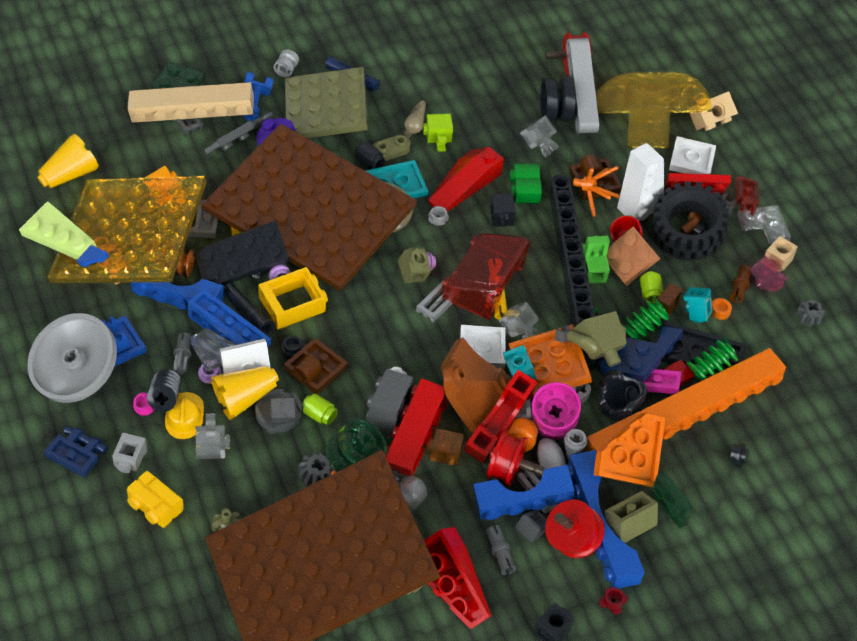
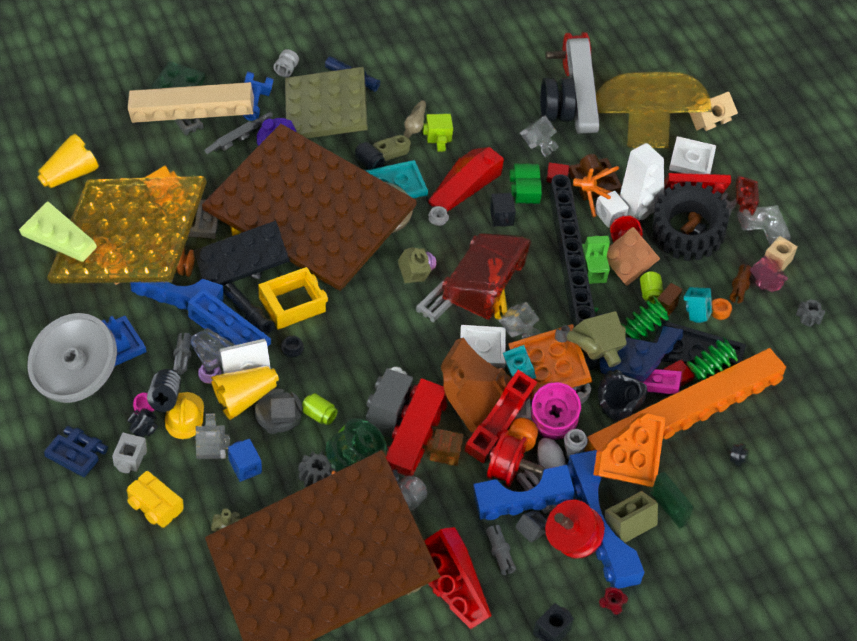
(92, 256): blue tile -> none
(142, 423): none -> black gear
(244, 460): none -> blue brick
(278, 271): lavender plate -> none
(316, 366): reddish brown plate -> none
(555, 169): none -> red tile
(611, 208): none -> white brick

